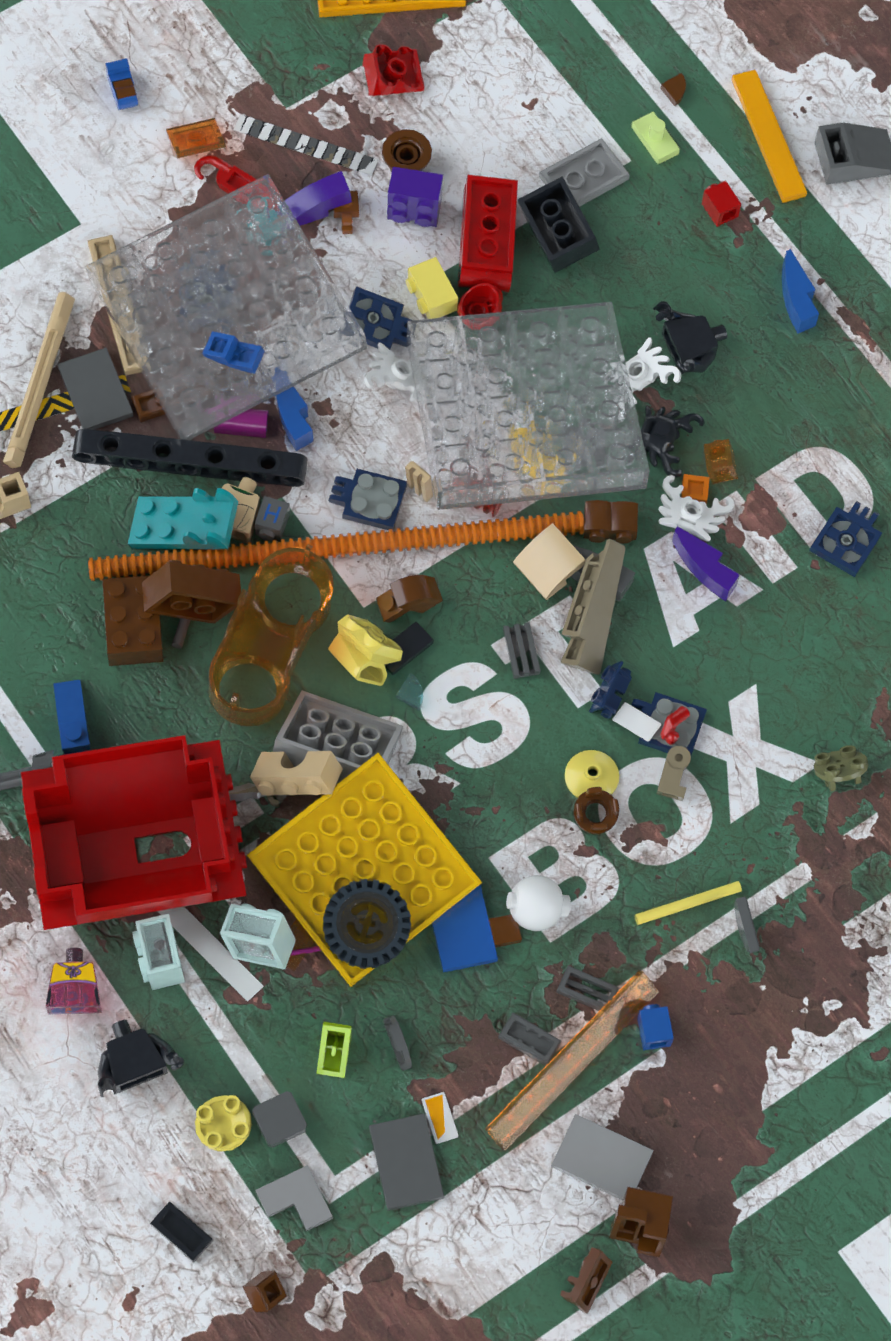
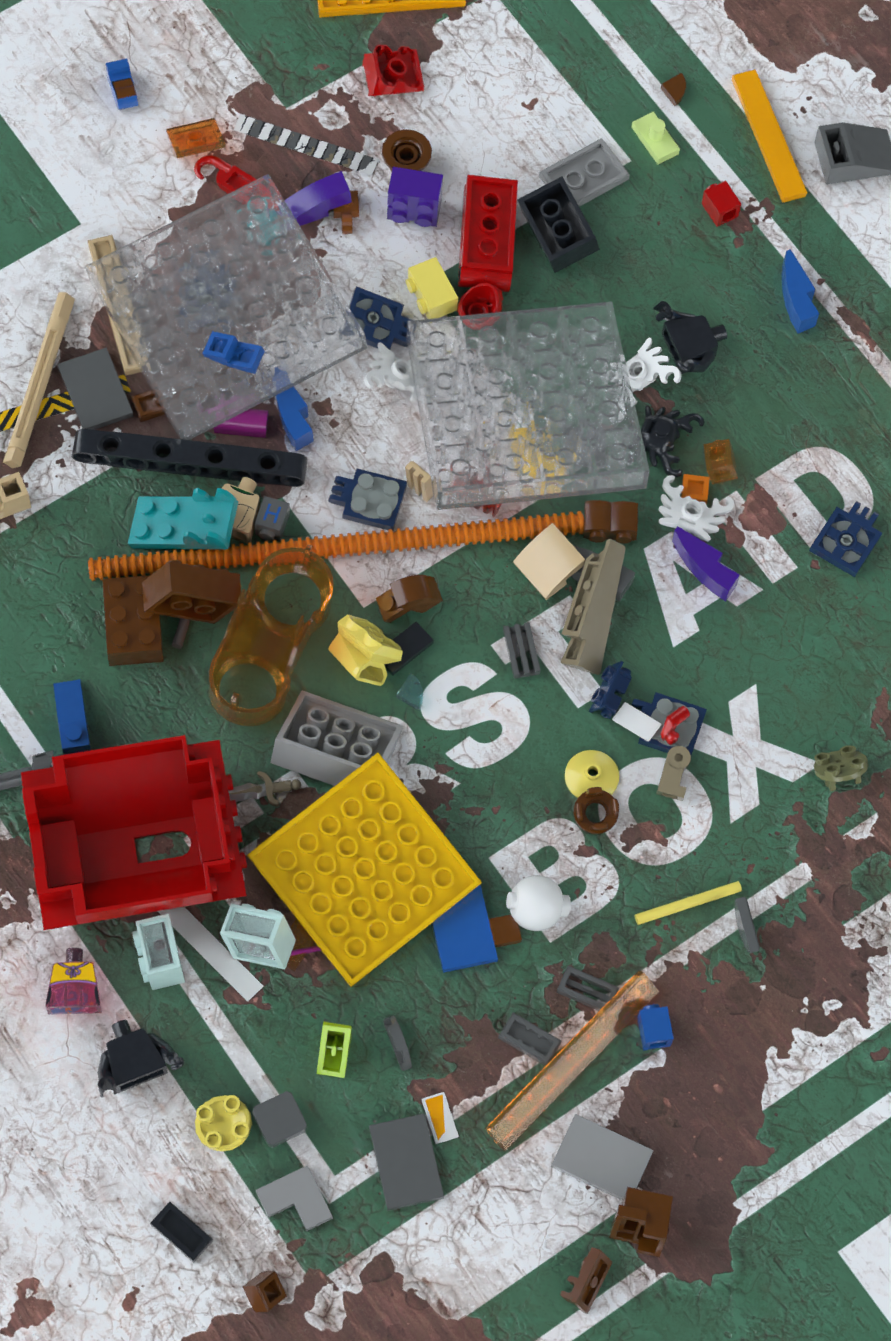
(313, 776): tan arch -> none
(393, 932): wheel -> none

